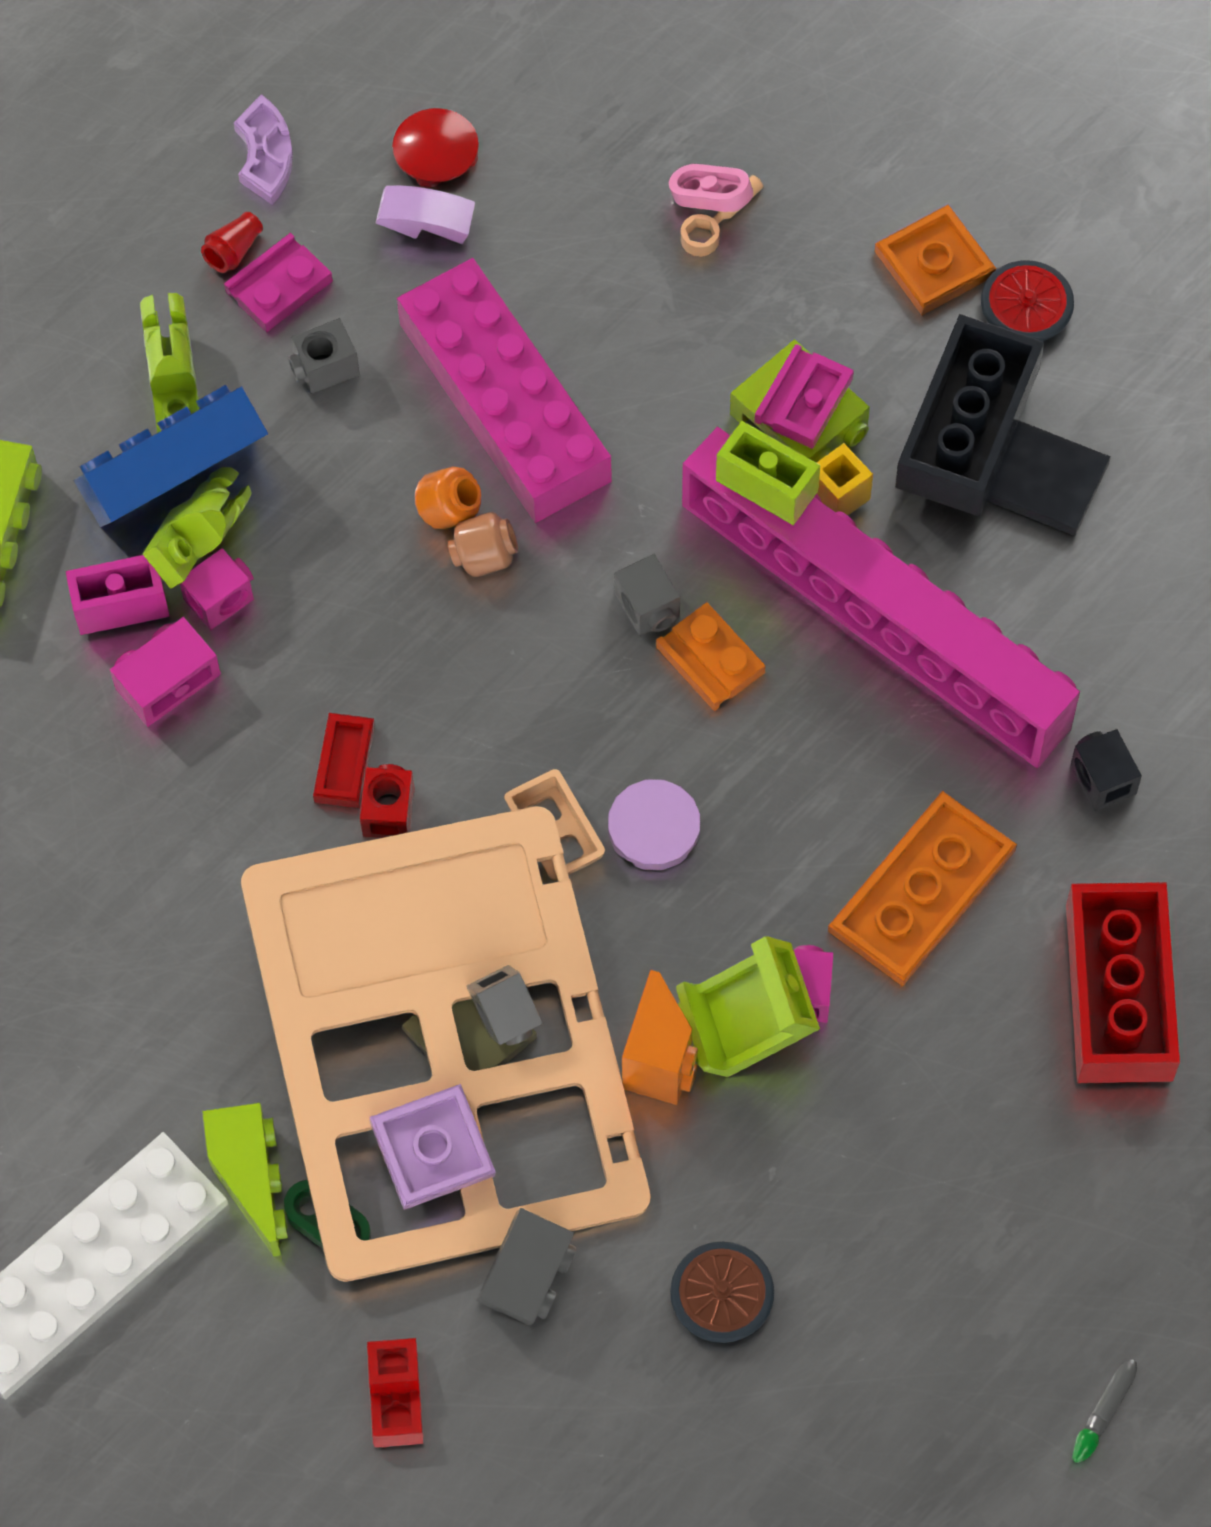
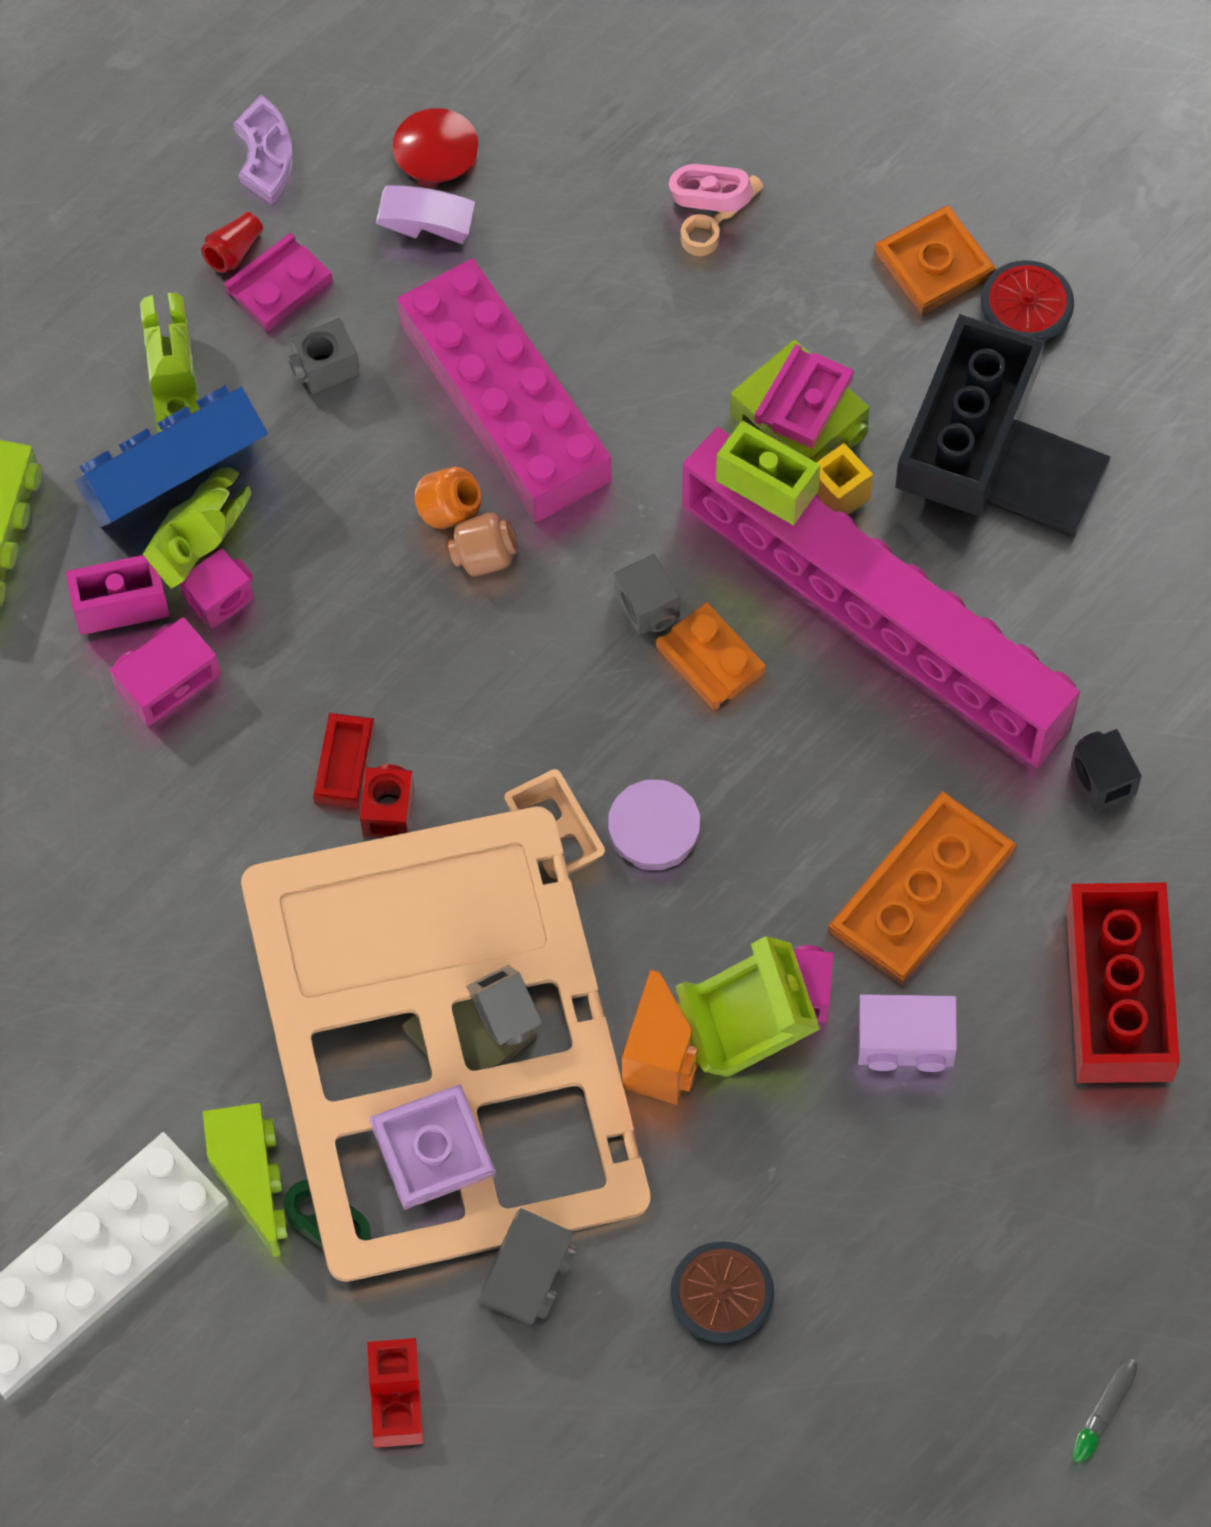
(907, 1032): none -> lavender brick

